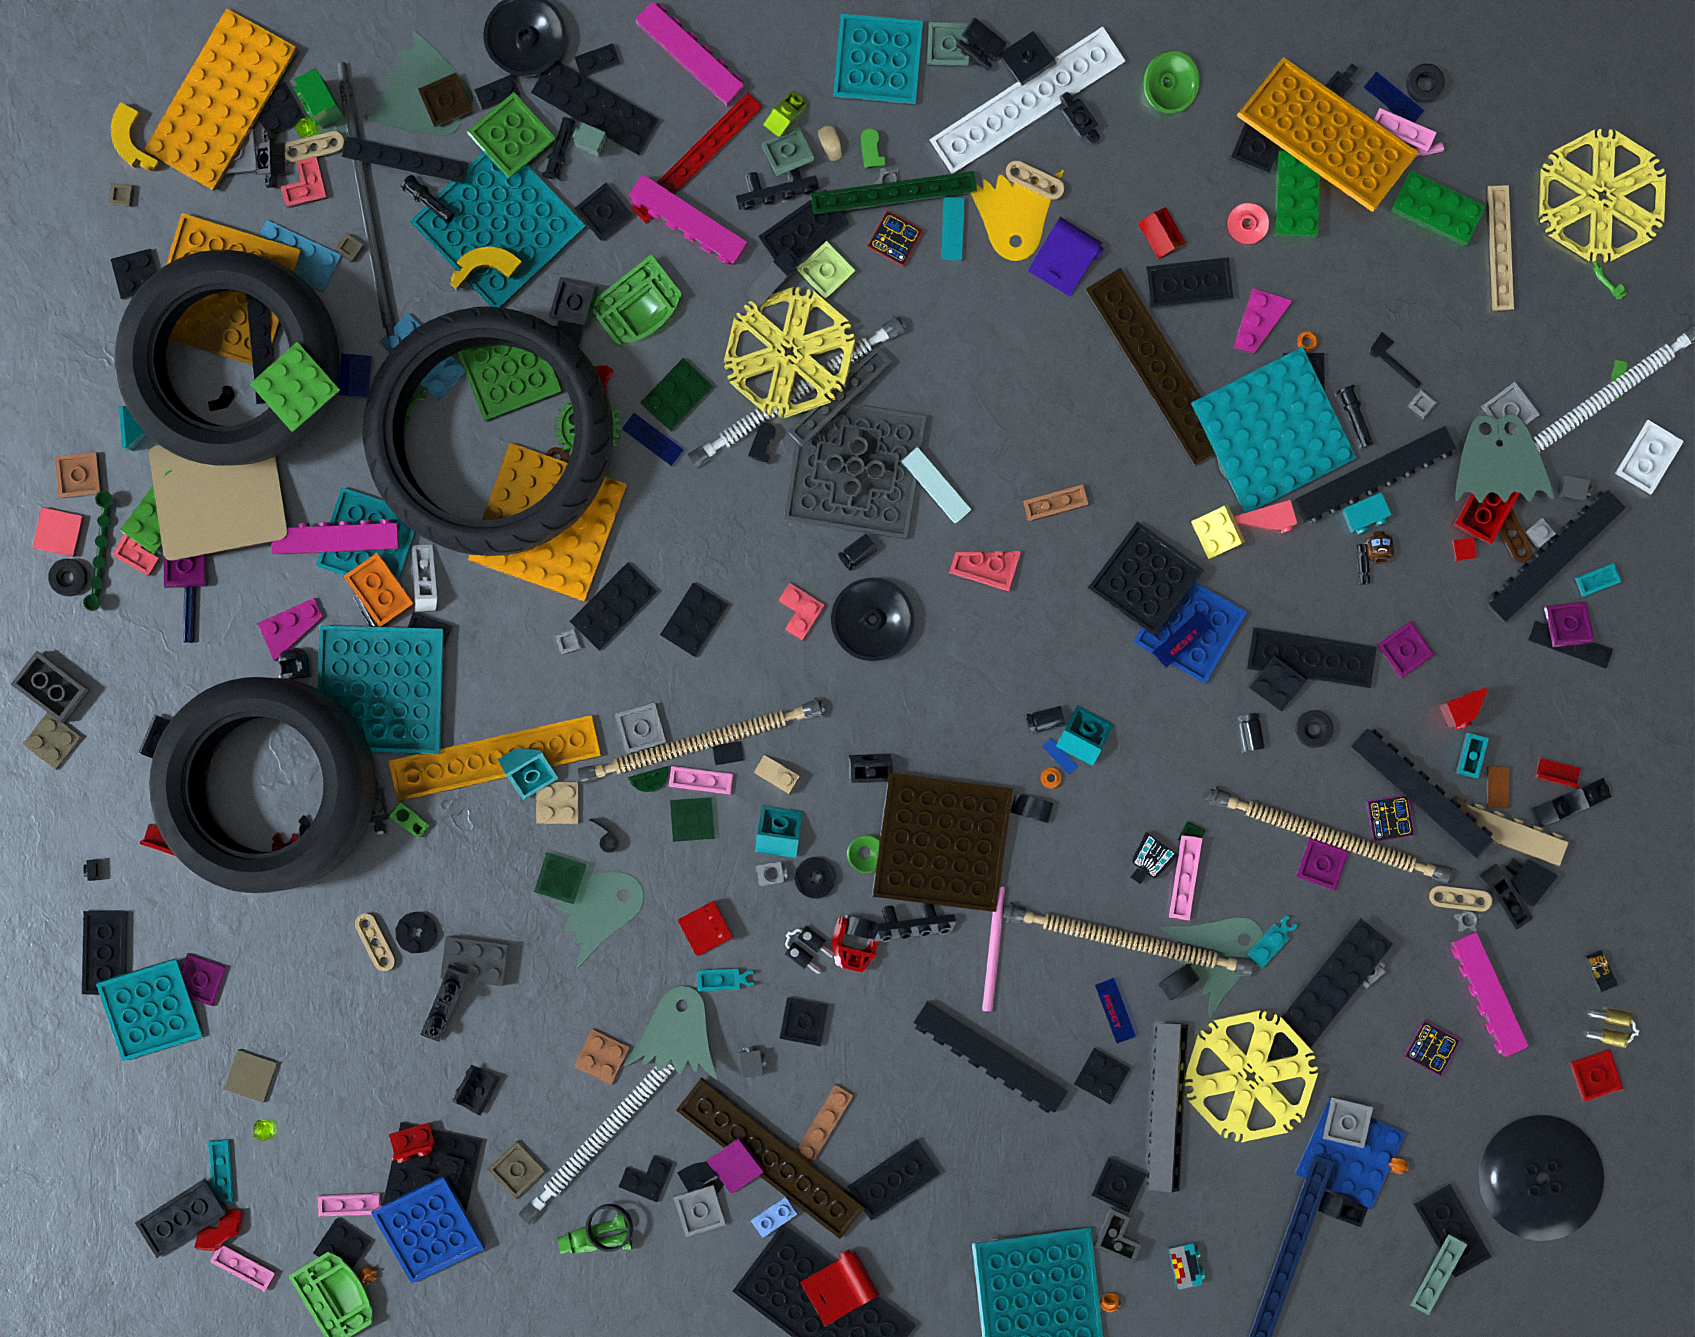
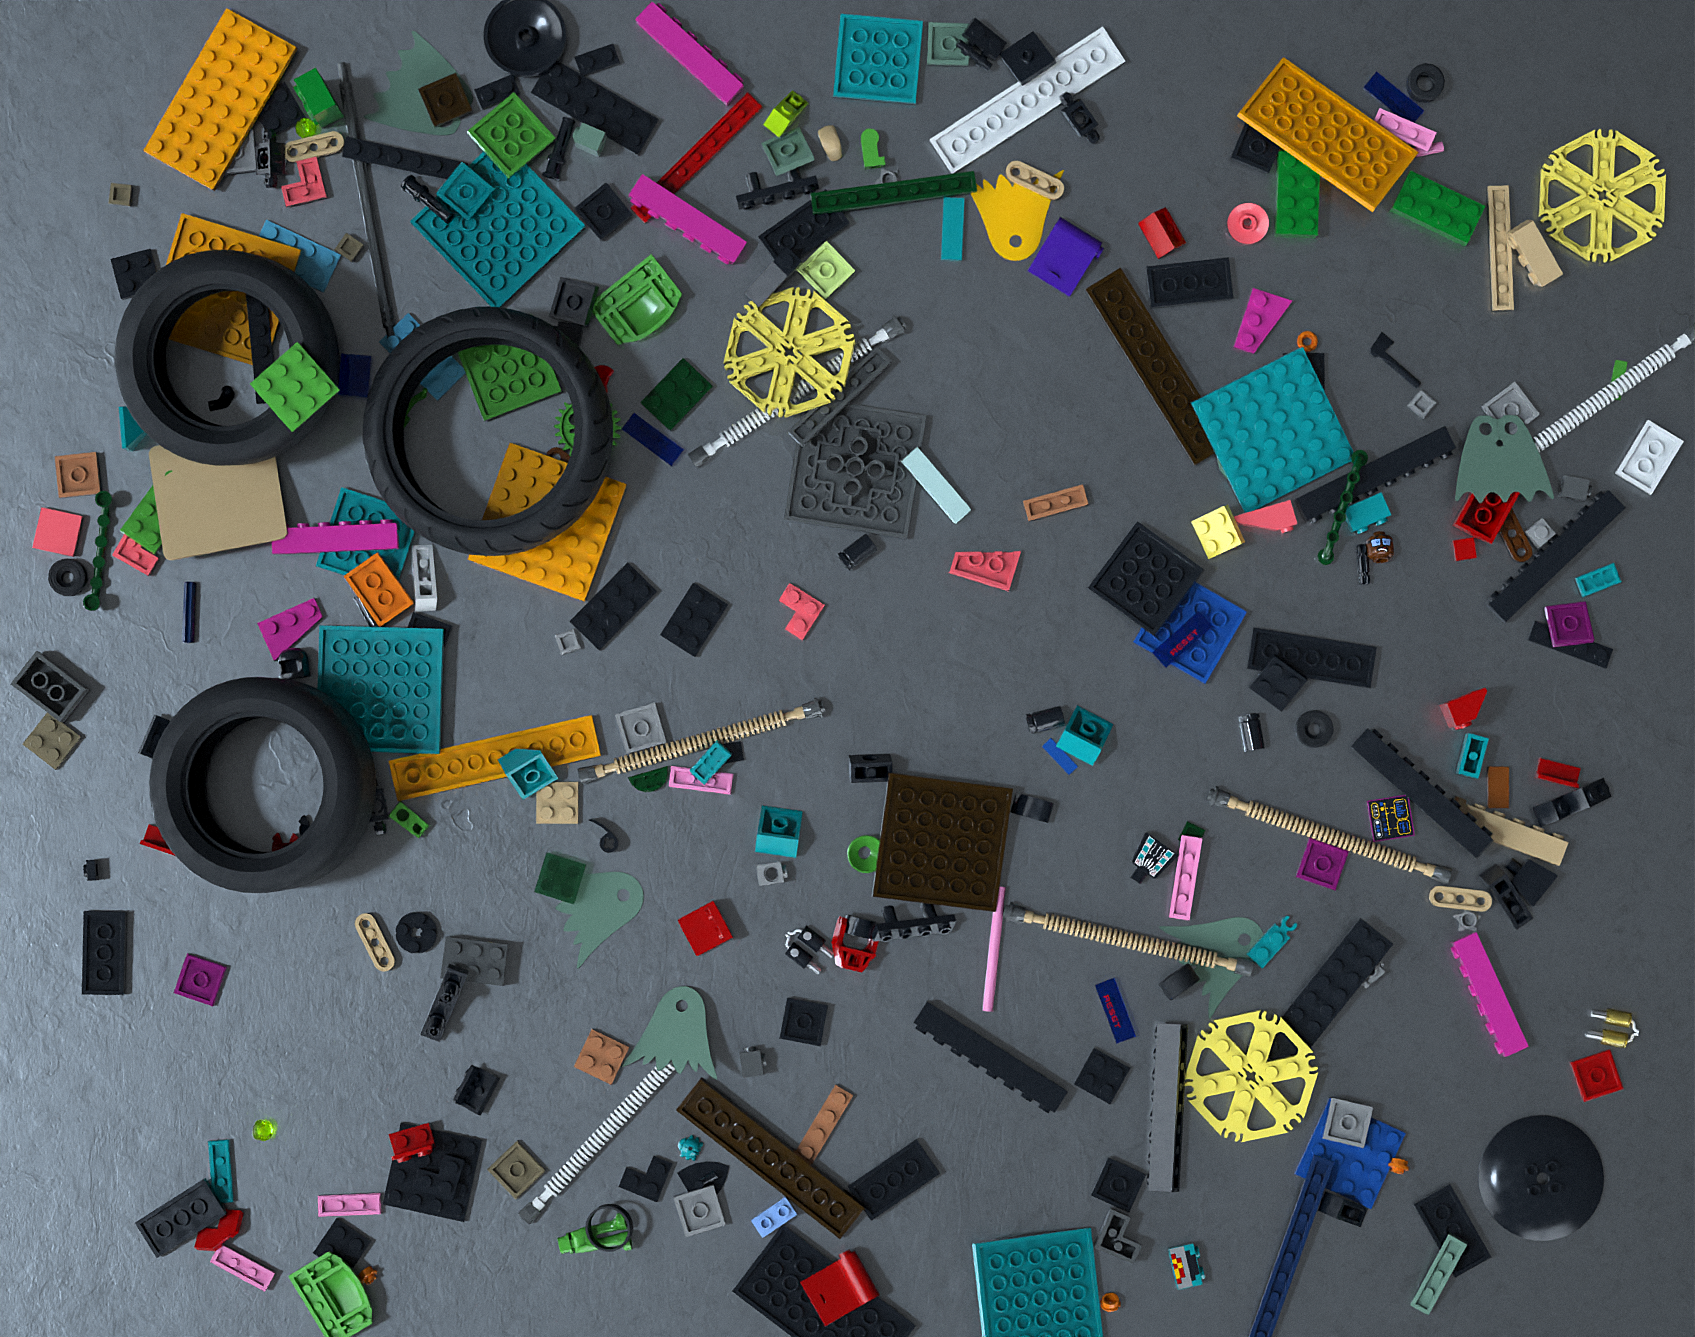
(122, 128): yellow arch -> none
(149, 1009): teal plate -> none
(185, 572): magenta tile -> none
(250, 1076): dark tan tile -> none
(428, 1229): blue plate -> none
(464, 191): none -> teal plate
(481, 258): yellow arch -> none
(688, 1142): none -> teal animal
(692, 819): clear green plate -> none
(710, 762): none -> teal plate
(722, 979): teal plate -> none
(735, 1165): magenta tile -> none
(763, 437): black leg -> none
(776, 774): tan slope -> none
(825, 883): black plate -> none
(867, 639): black dish -> none
(895, 238): black tile -> none
(1045, 782): orange plate -> none
(1180, 82): bright green dish -> none
(1326, 556): none -> dark green bar
(1340, 82): black plate -> none
(1352, 405): black pin -> none
(1405, 649): magenta tile -> none
(1432, 1048): black tile -> none
(1534, 253): none -> tan brick
(1600, 971): black leg -> none
(1619, 291): bright green piece -> none

